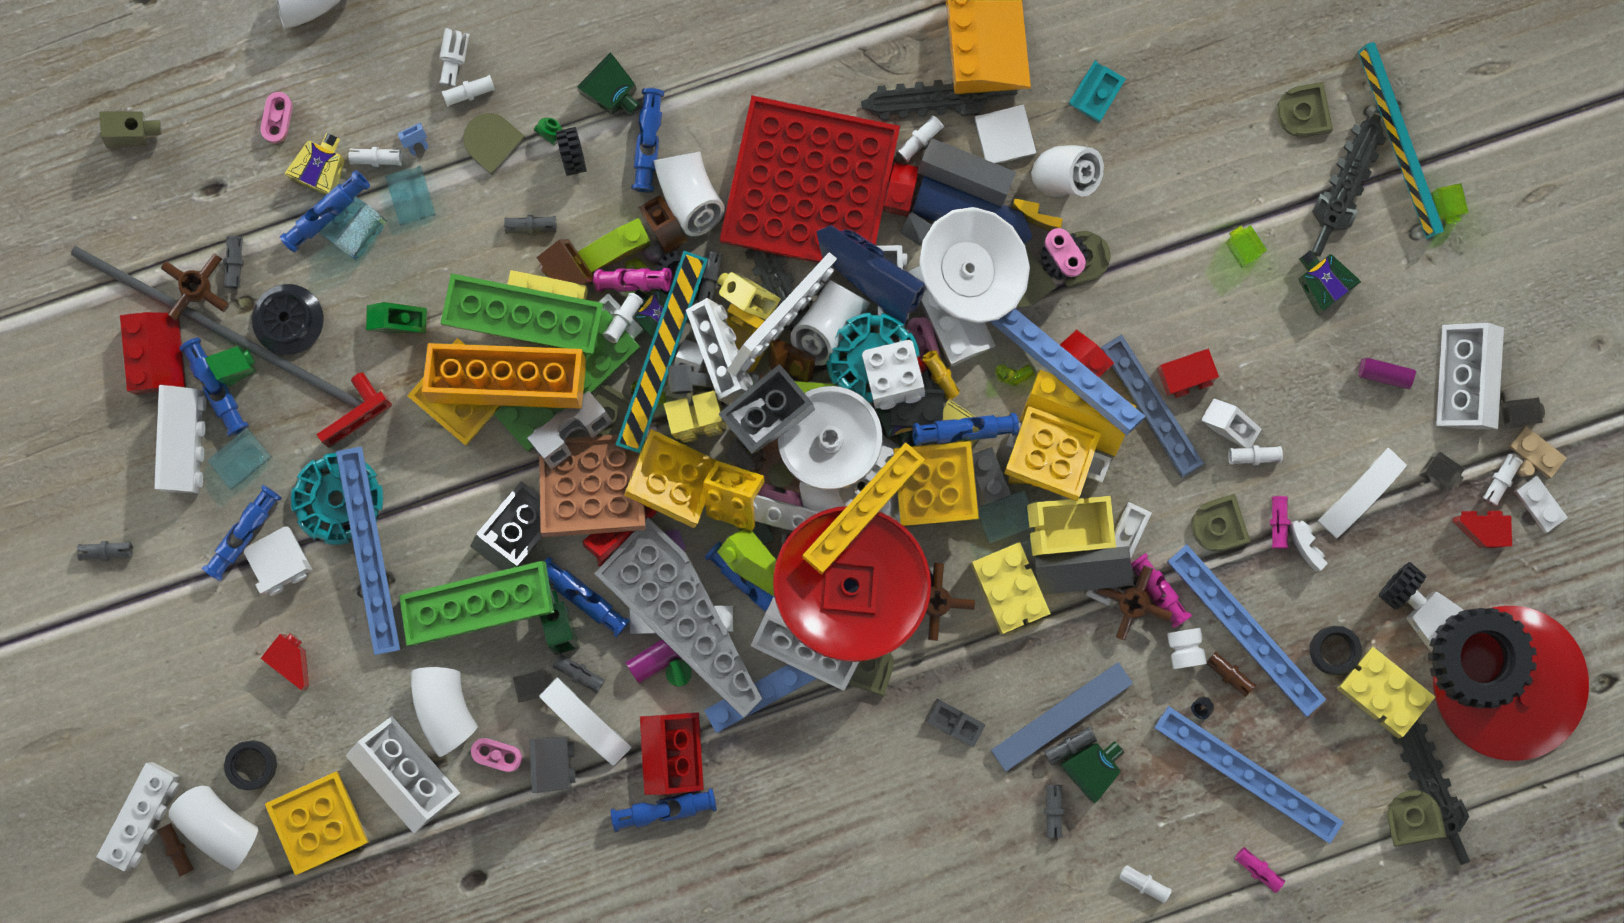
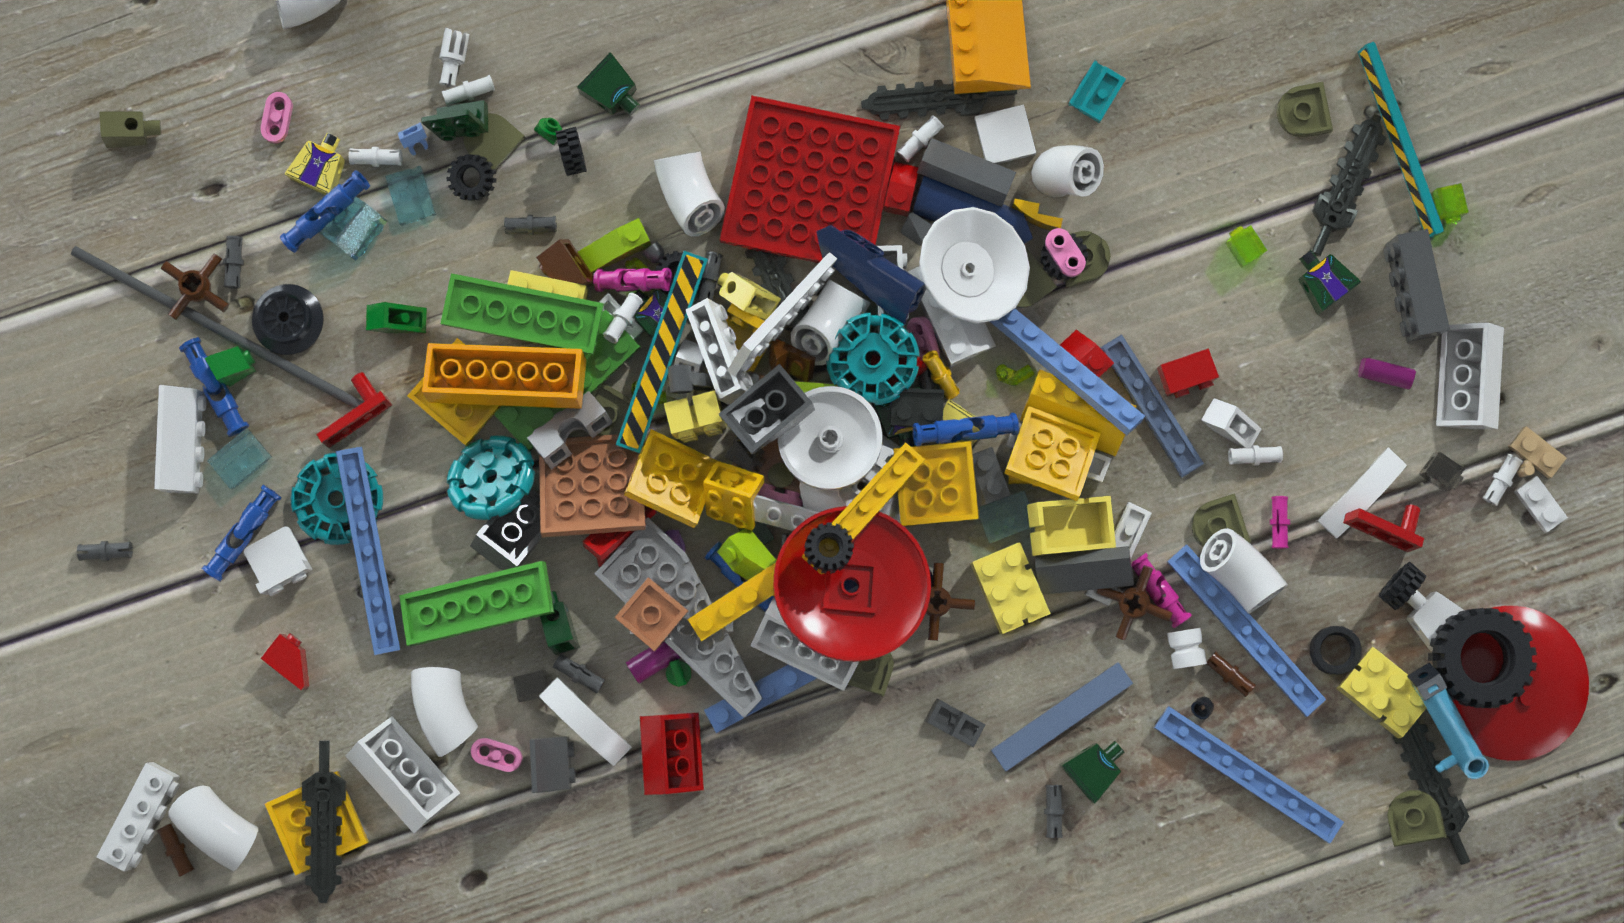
(151, 352): red slope -> none
(230, 761): black tyre -> none
(323, 794): none -> pearl dark grey bar
(458, 120): none -> dark green bracket
(458, 184): none -> black tyre
(485, 465): none -> teal plate
(598, 610): blue piece -> none
(644, 813): blue piece -> none
(649, 123): blue piece -> none
(651, 614): none -> nougat plate
(663, 224): reddish brown slope -> none
(733, 604): none -> yellow plate
(828, 532): none -> black tyre
(893, 374): white bracket -> none
(1070, 746): dark grey pin -> none
(1145, 884): white axle -> none
(1241, 569): none -> white brick
(1259, 870): dark pink pin -> none
(1302, 539): white slope -> none
(1397, 536): none -> red piece
(1416, 286): none -> dark grey brick
(1464, 750): none -> medium azure piece
(1488, 530): red slope -> none
(1523, 412): clear smoke brick -> none

